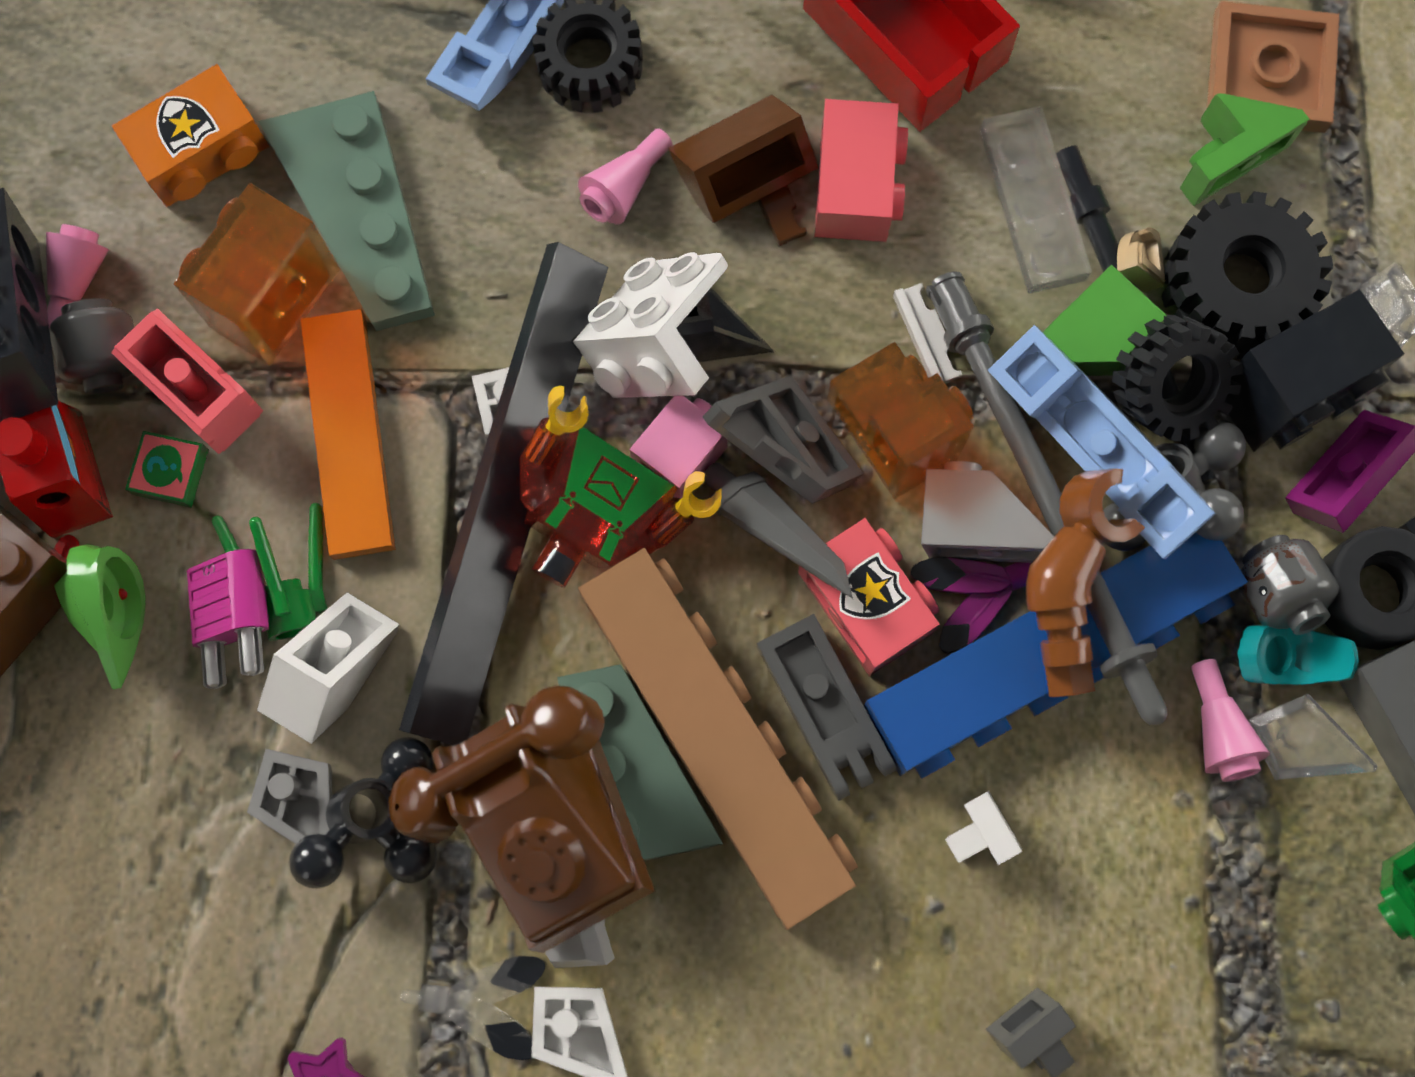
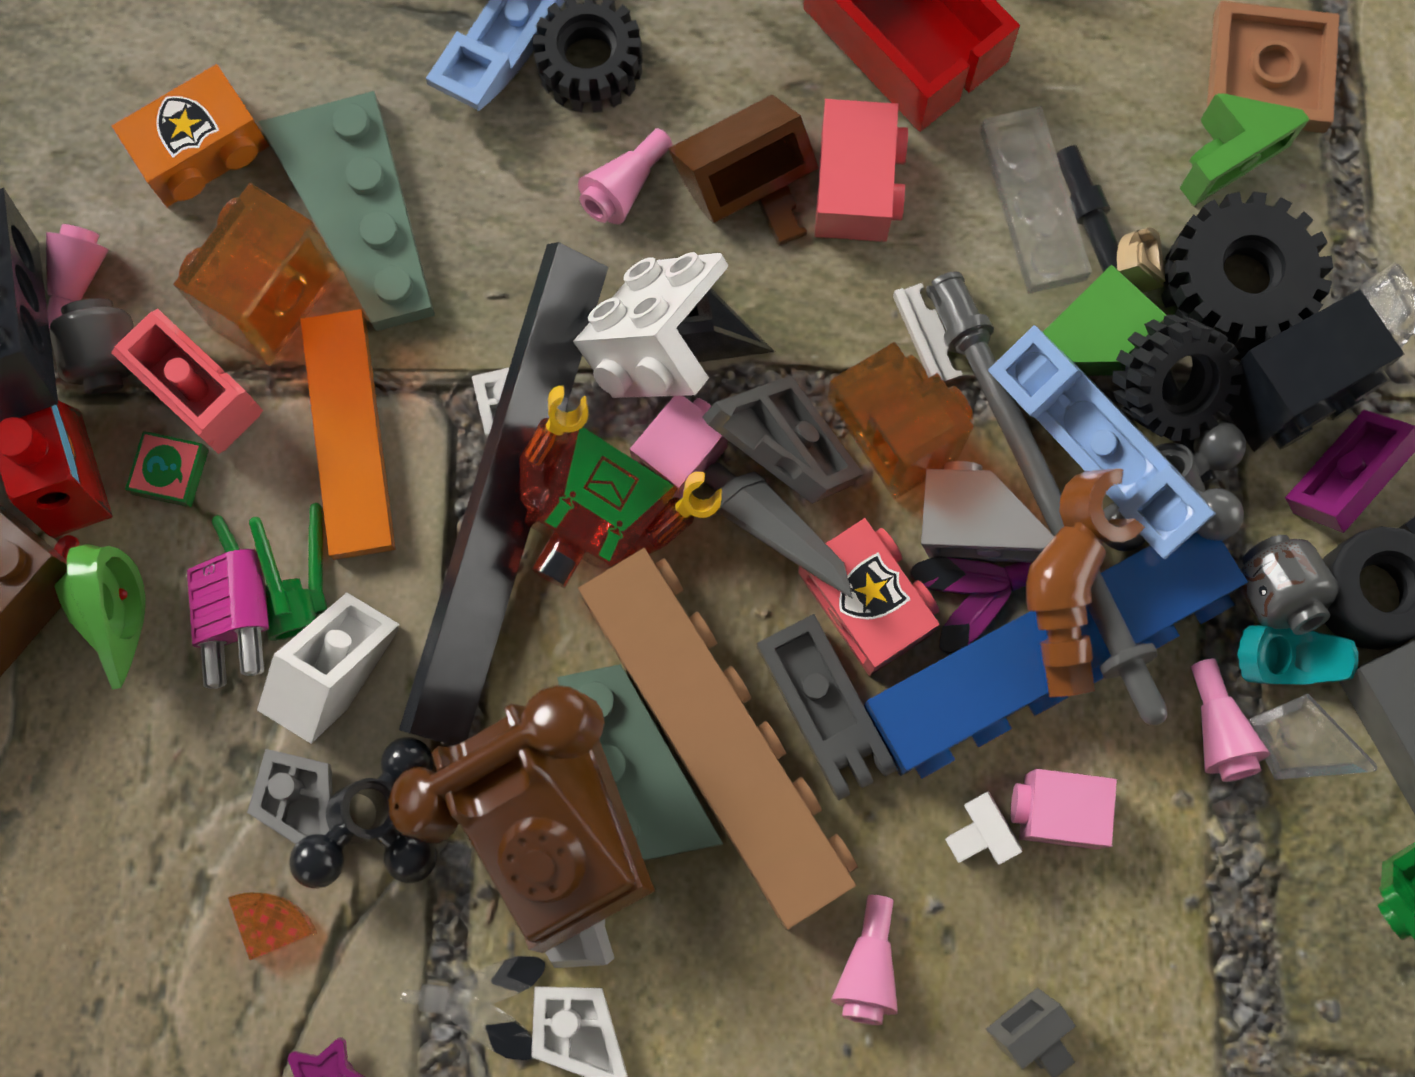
(269, 922): none -> clear orange tile
(868, 978): none -> bright pink cone
(1065, 809): none -> bright pink brick

